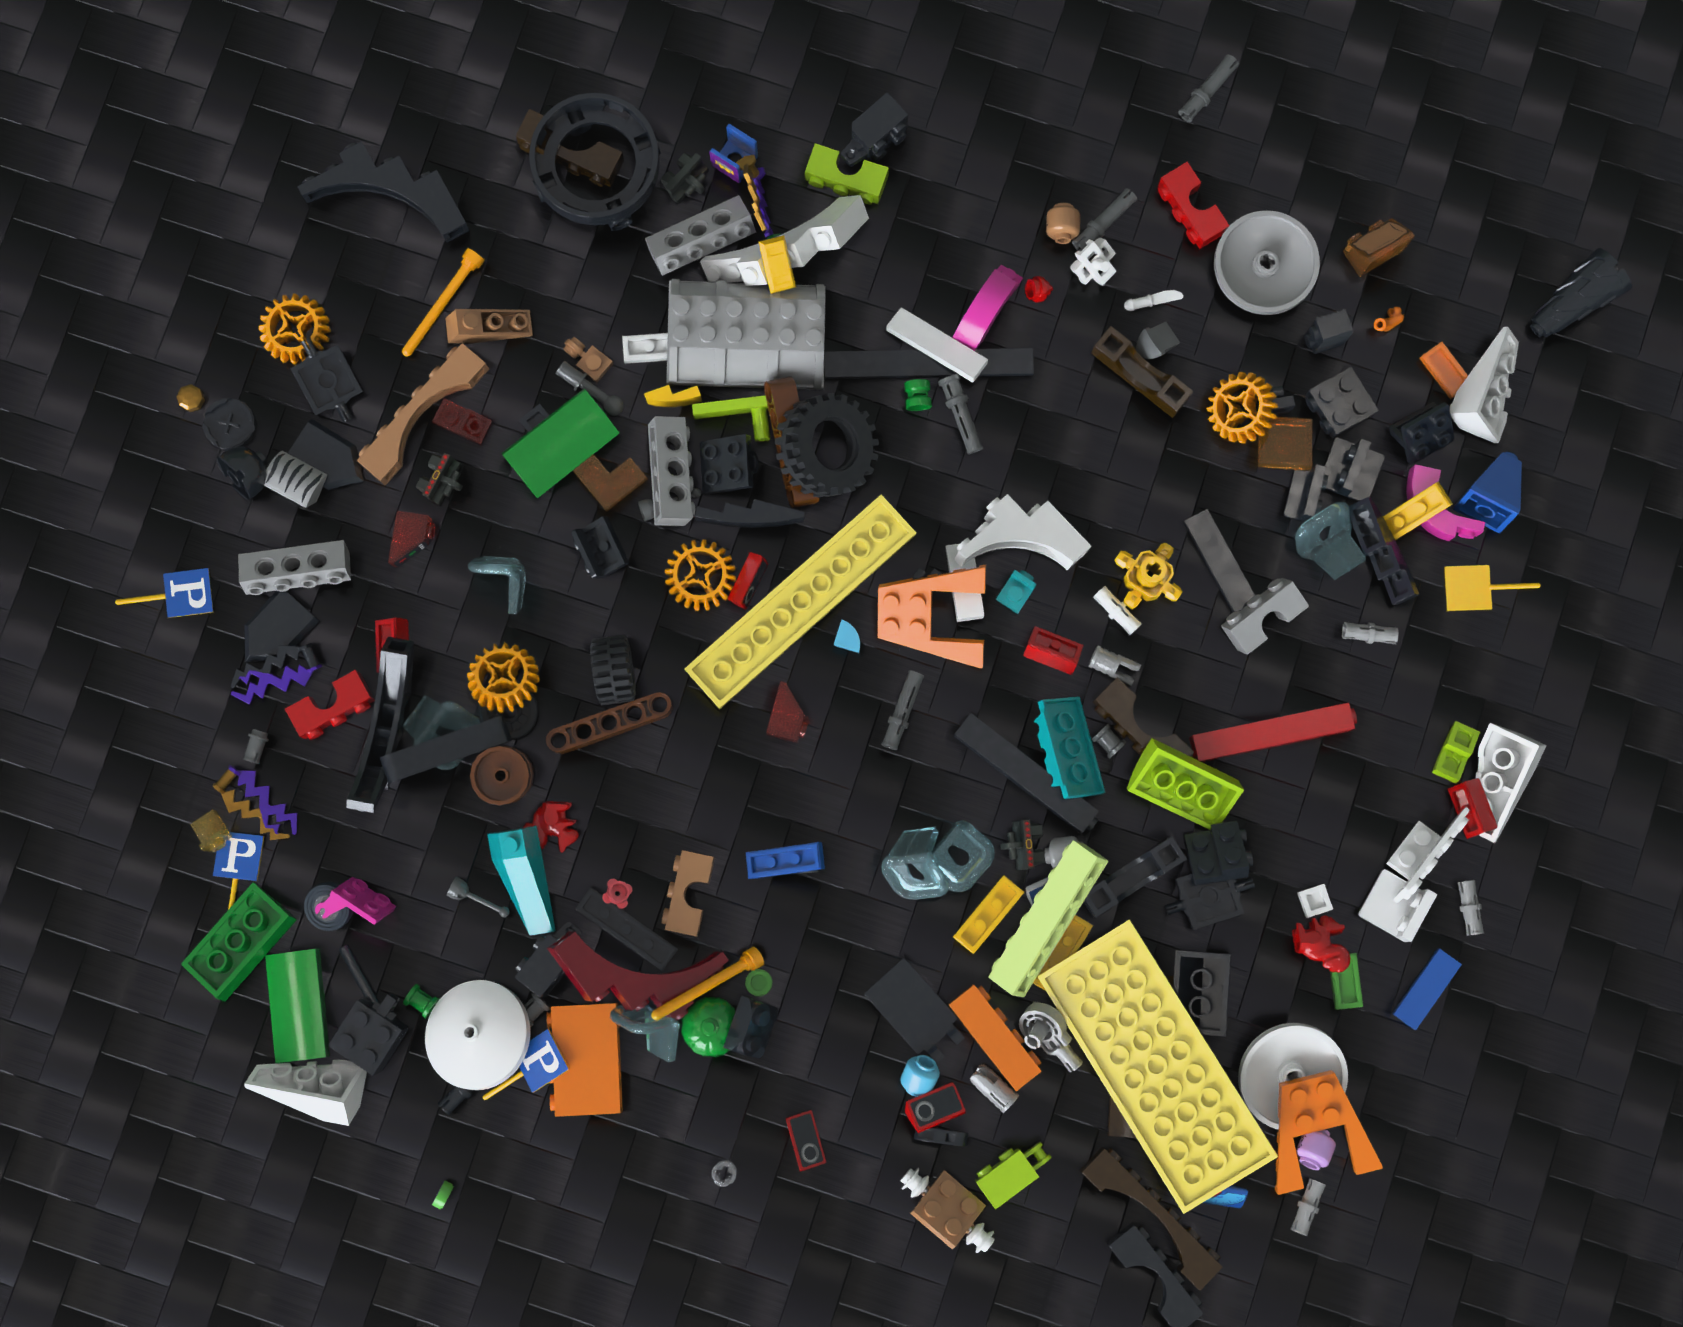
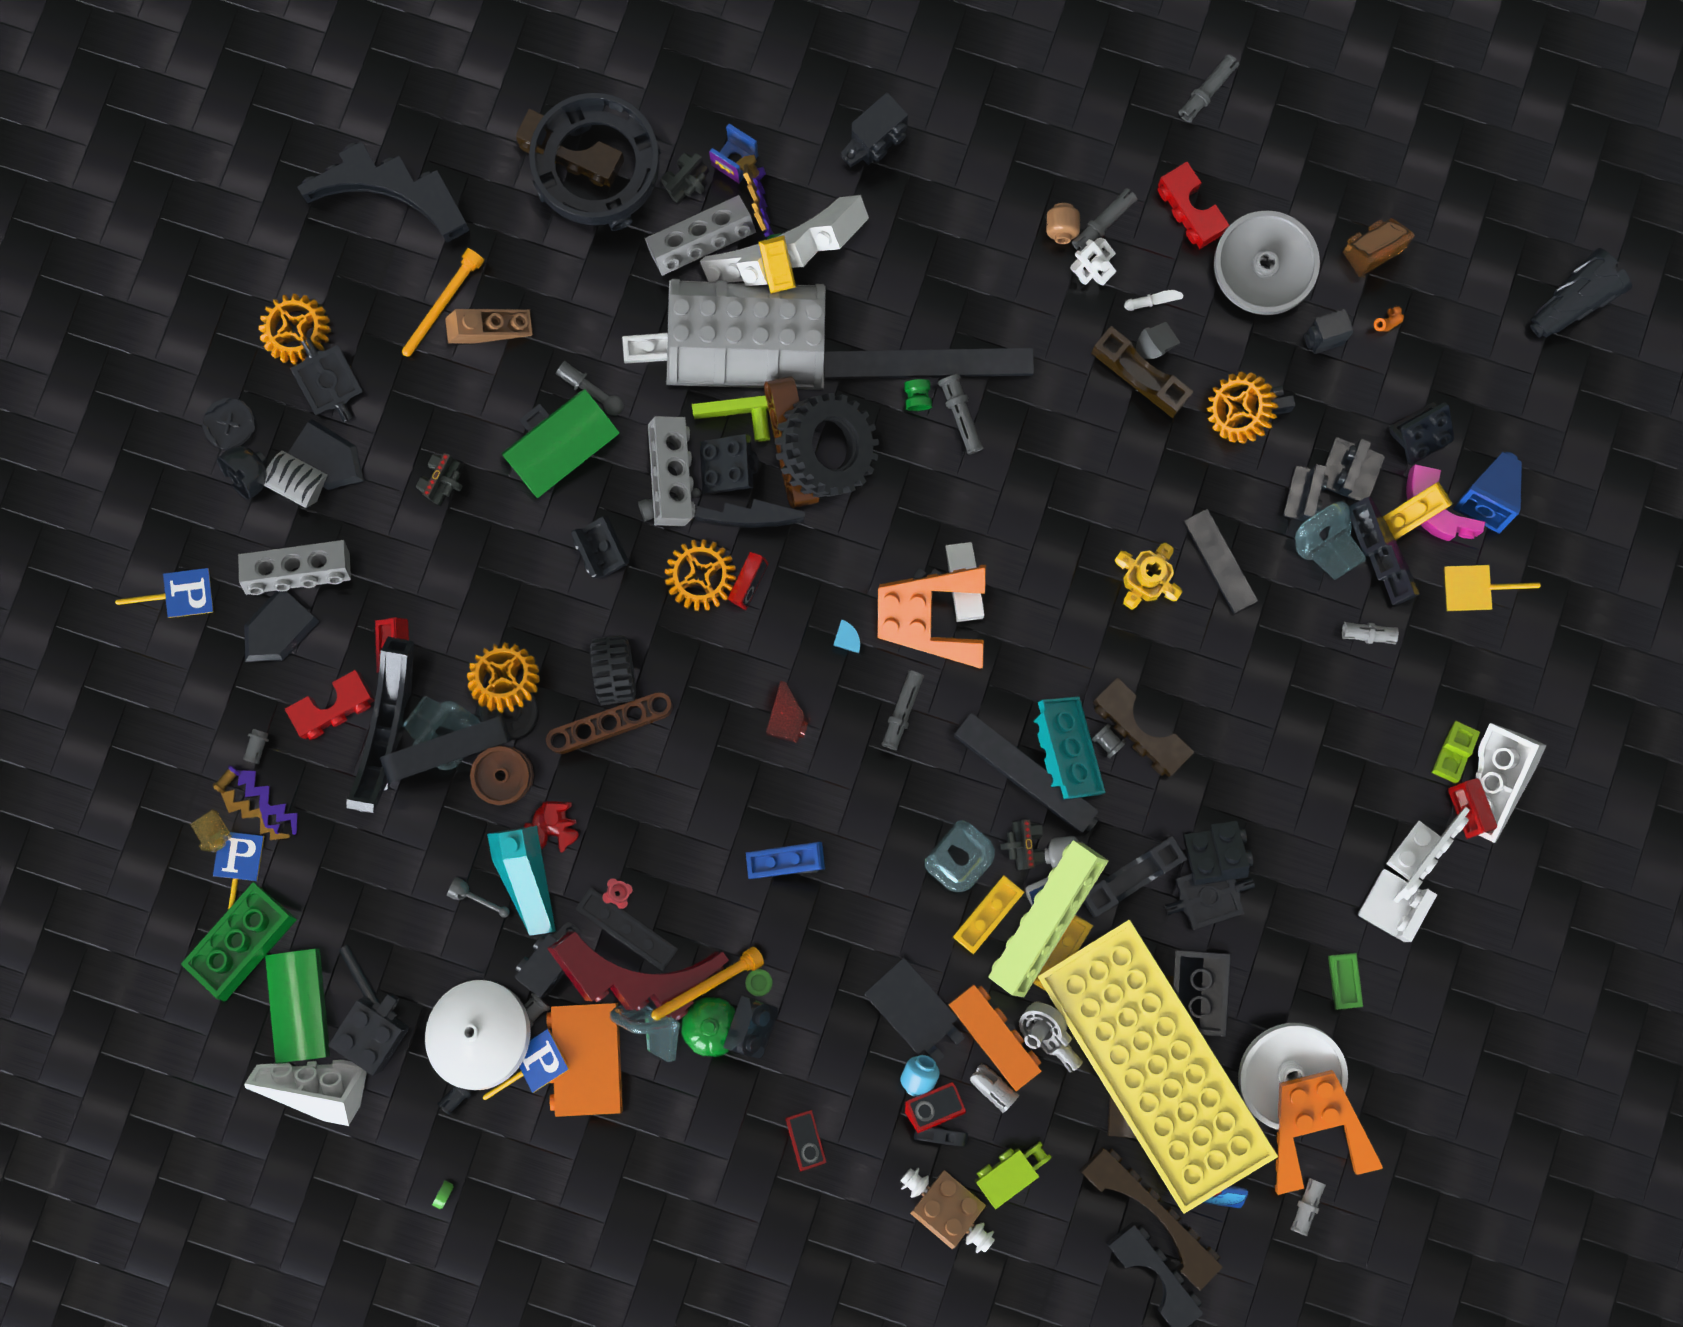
(190, 398): pearl gold tile -> none
(302, 676): piece -> none
(332, 904): dark pink plate -> none
(410, 536): clear red slope -> none
(420, 1001): green bush -> none
(458, 373): medium nougat arch -> none
(462, 421): clear red slope -> none
(504, 566): clear light blue piece -> none
(591, 362): medium nougat plate -> none
(611, 487): clear orange plate -> none
(664, 398): yellow slope -> none
(690, 869): medium nougat arch -> none
(731, 1169): clear bush -> none
(800, 601): light yellow plate -> none
(823, 171): lime arch -> none
(915, 848): clear light blue piece -> none
(937, 344): white tile -> none
(986, 307): dark pink arch -> none
(1017, 590): teal bracket -> none
(1037, 289): red plate -> none
(1039, 530): white arch -> none
(1053, 650): red slope -> none
(1108, 662): light grey hinge -> none
(1117, 610): white pin -> none
(1184, 785): lime slope -> none
(1245, 626): light grey arch -> none
(1273, 732): red brick -> none
(1286, 444): clear orange tile -> none
(1315, 900): white plate -> none
(1316, 1149): lavender head -> none
(1317, 946): red animal -> none
(1340, 403): black plate -> none
(1426, 989): blue tile -> none
(1444, 369): orange tile -> none
(1470, 907): light grey pin -> none
(1481, 397): white wedge -> none

